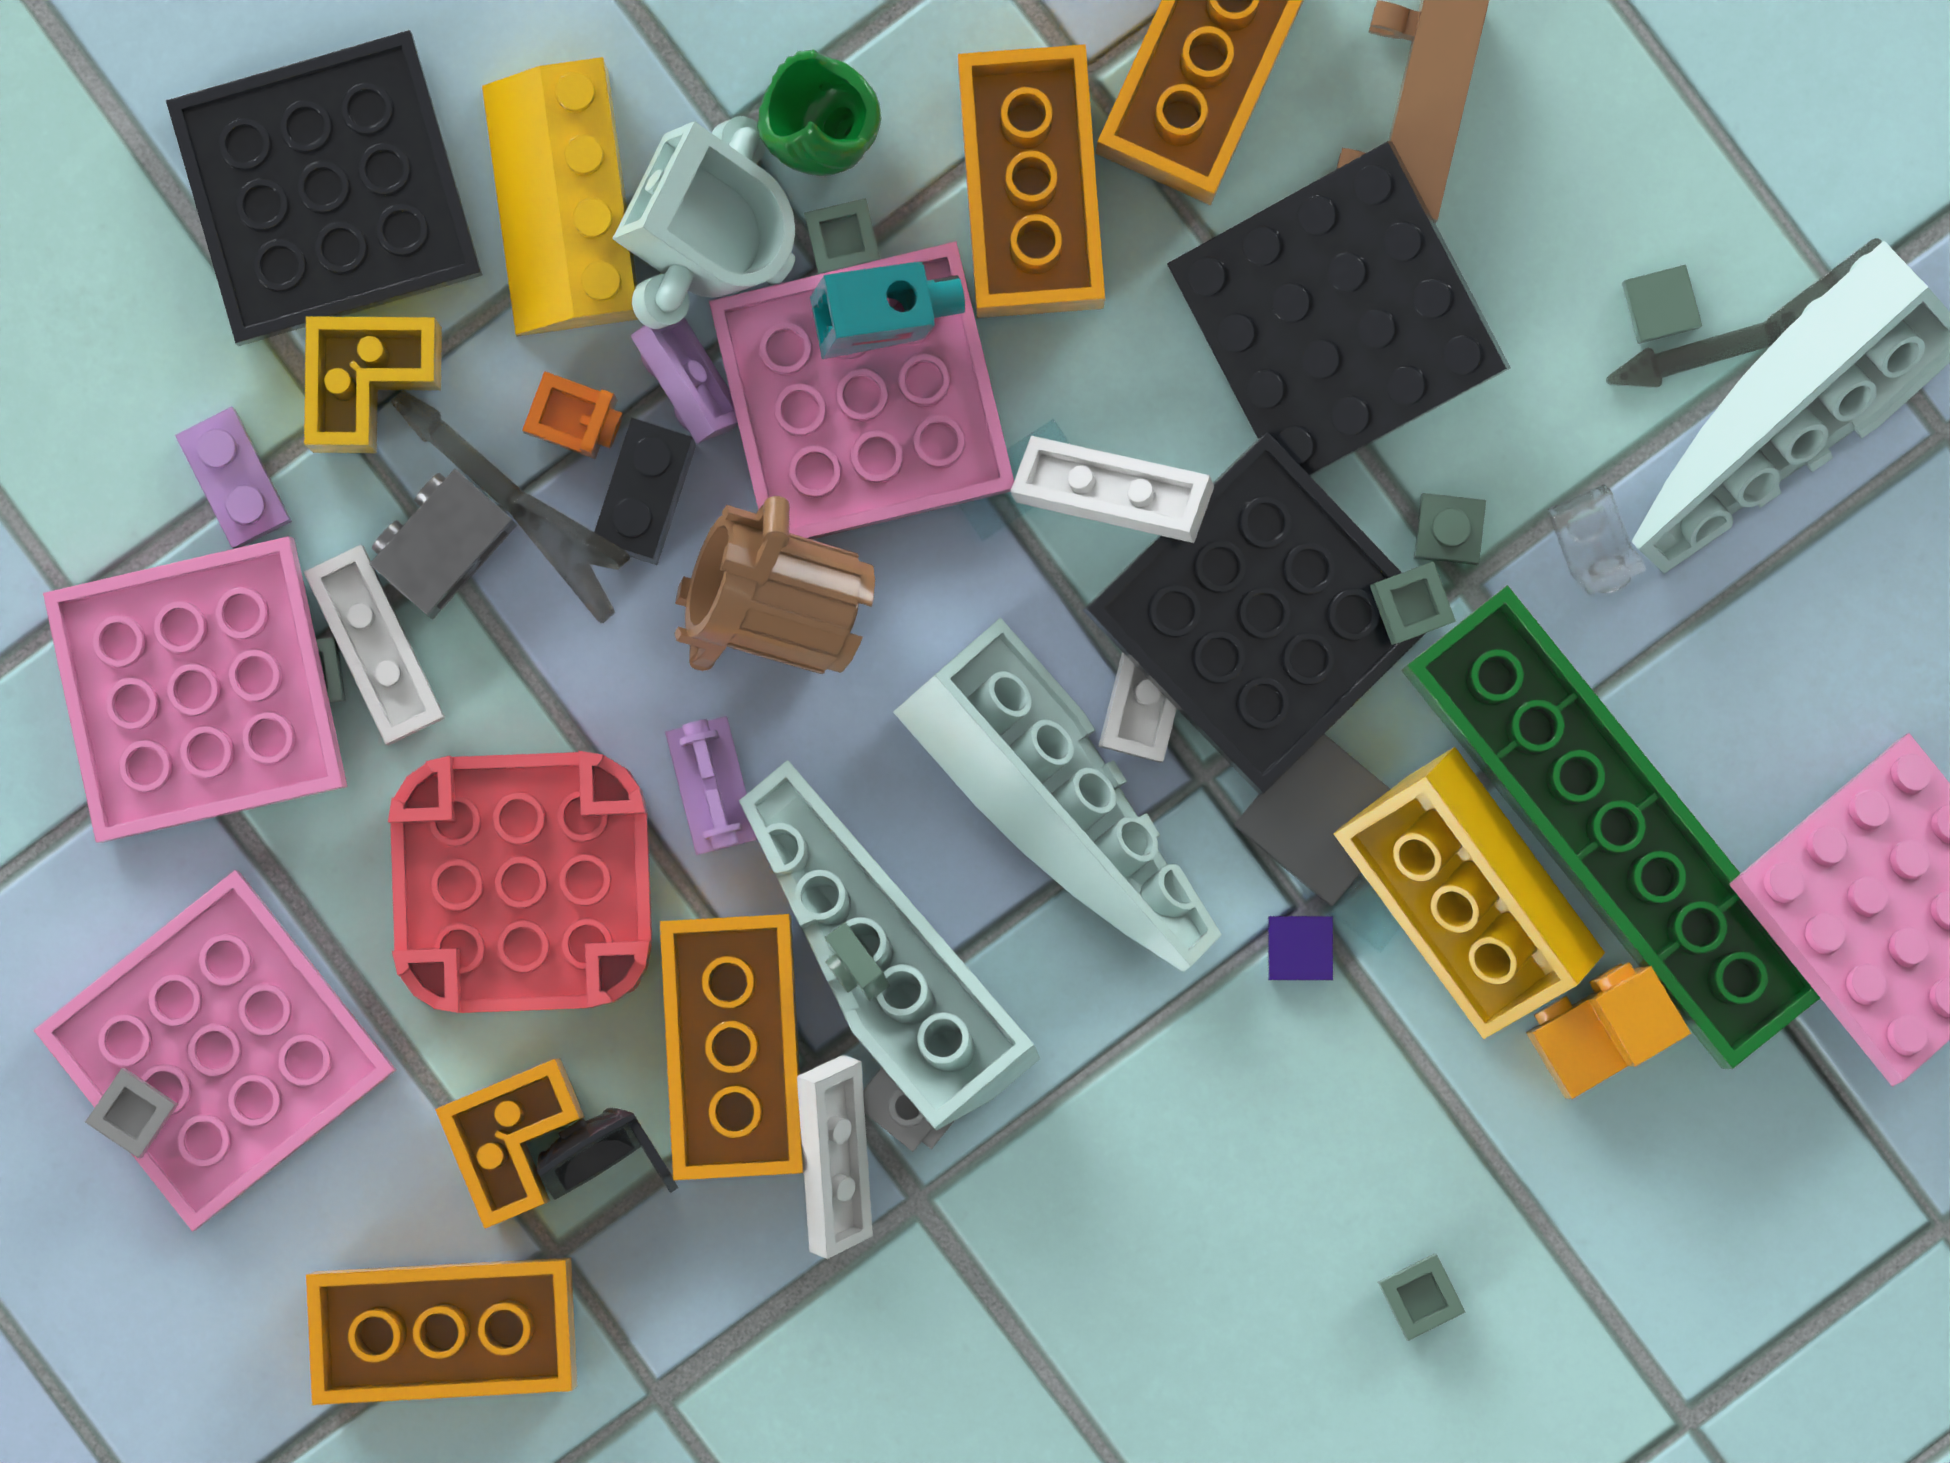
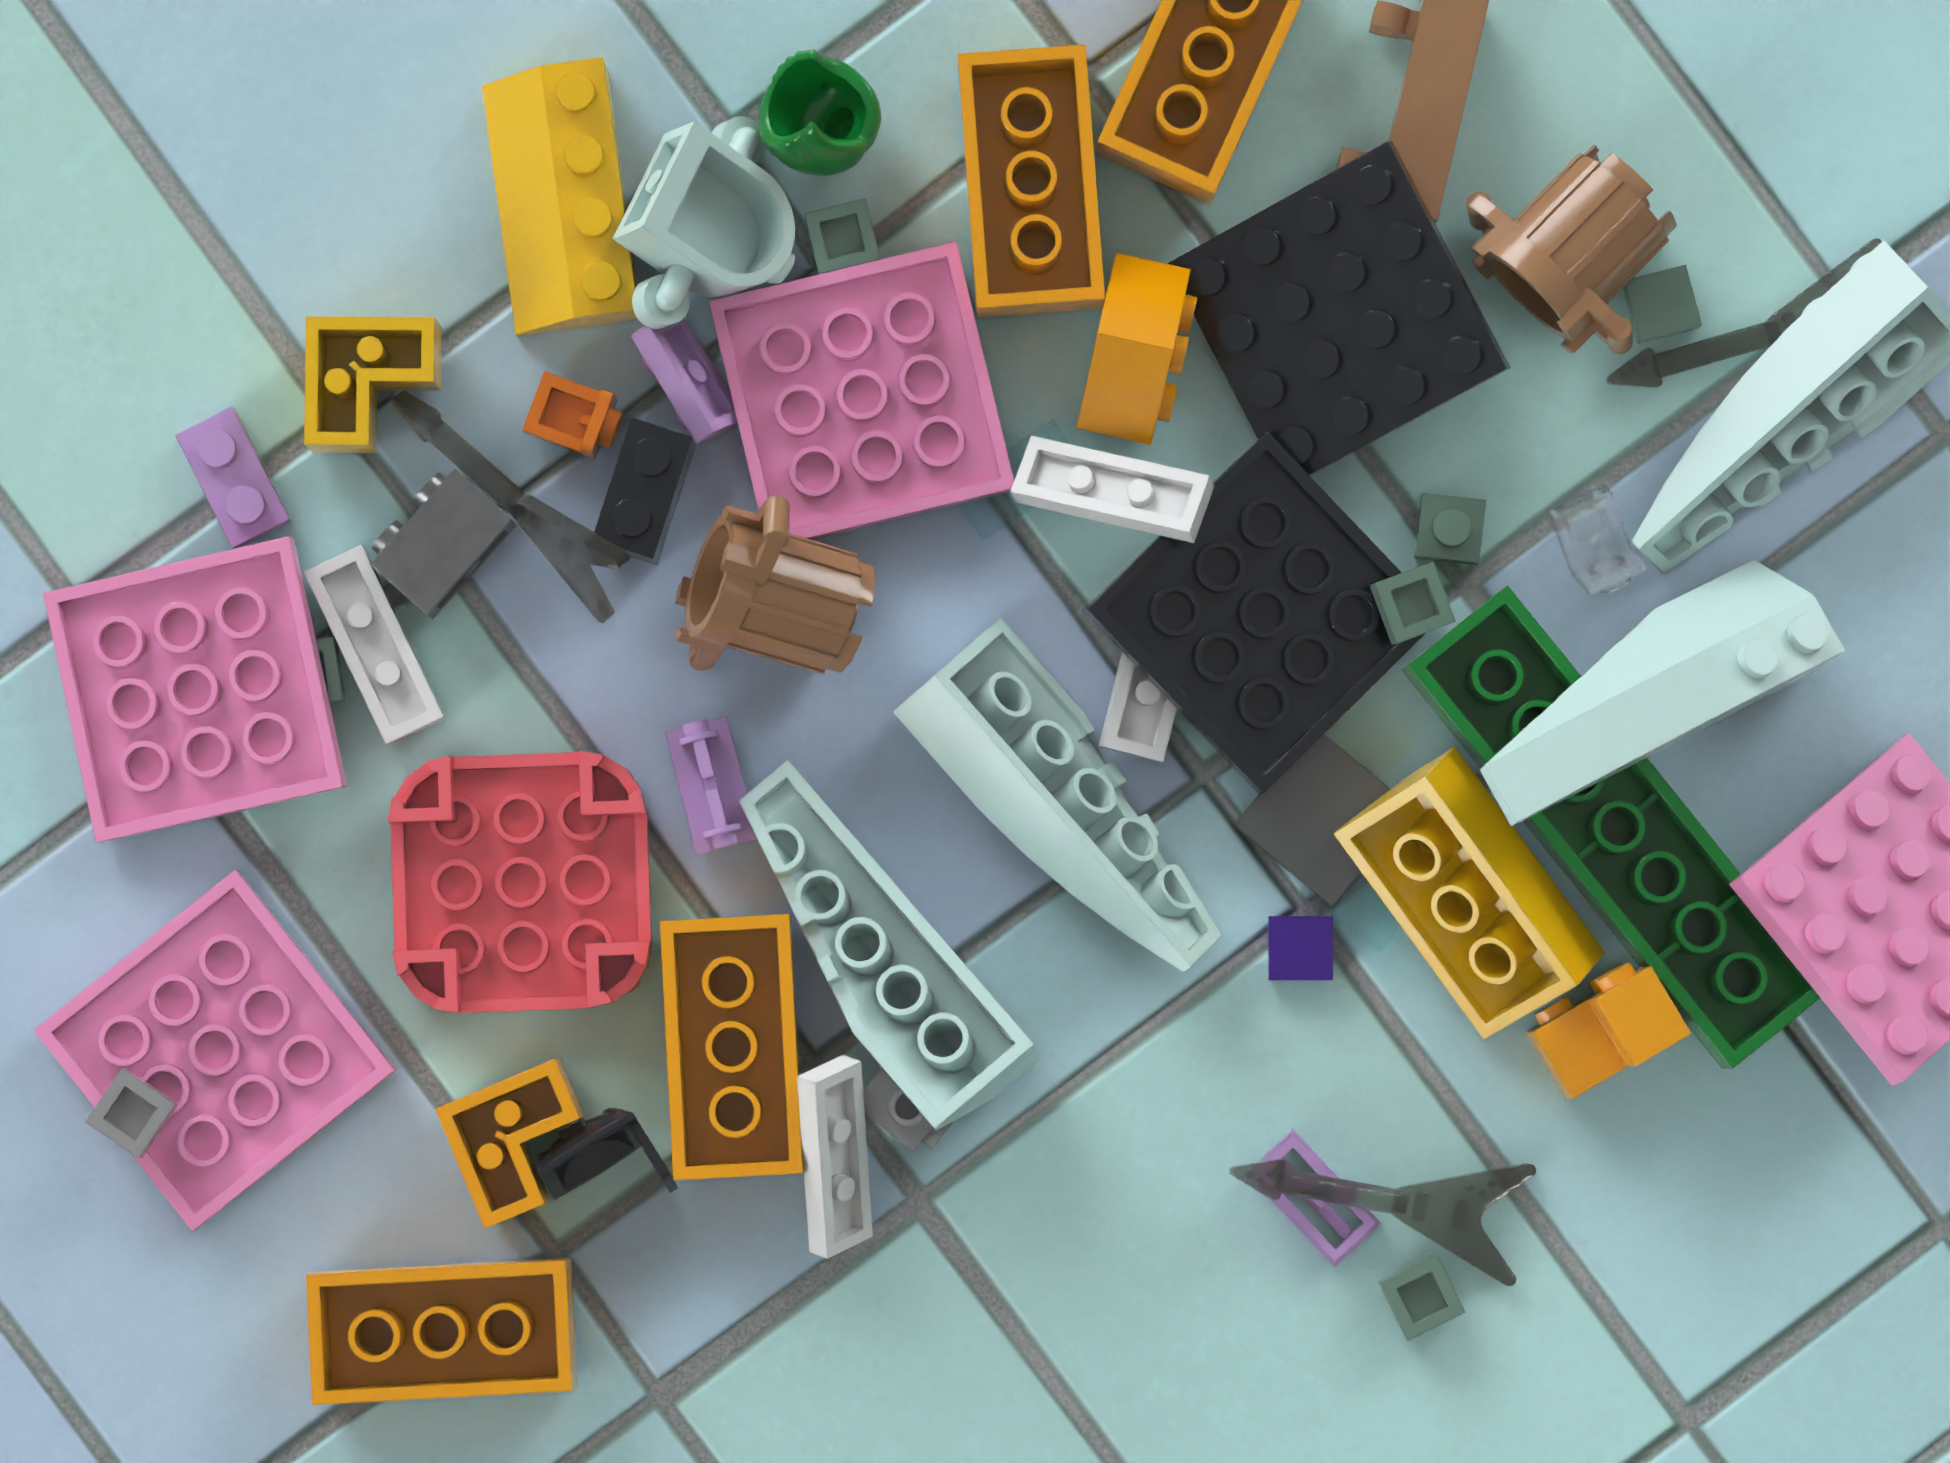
(324, 187): black plate -> none
(853, 963): sand green plate -> none
(855, 314): teal torso -> none
(1137, 349): none -> light orange brick
(1350, 1237): none -> lavender tile
(1439, 1209): none -> clear smoke piece
(1573, 247): none -> medium nougat container
(1665, 682): none -> light aqua wedge

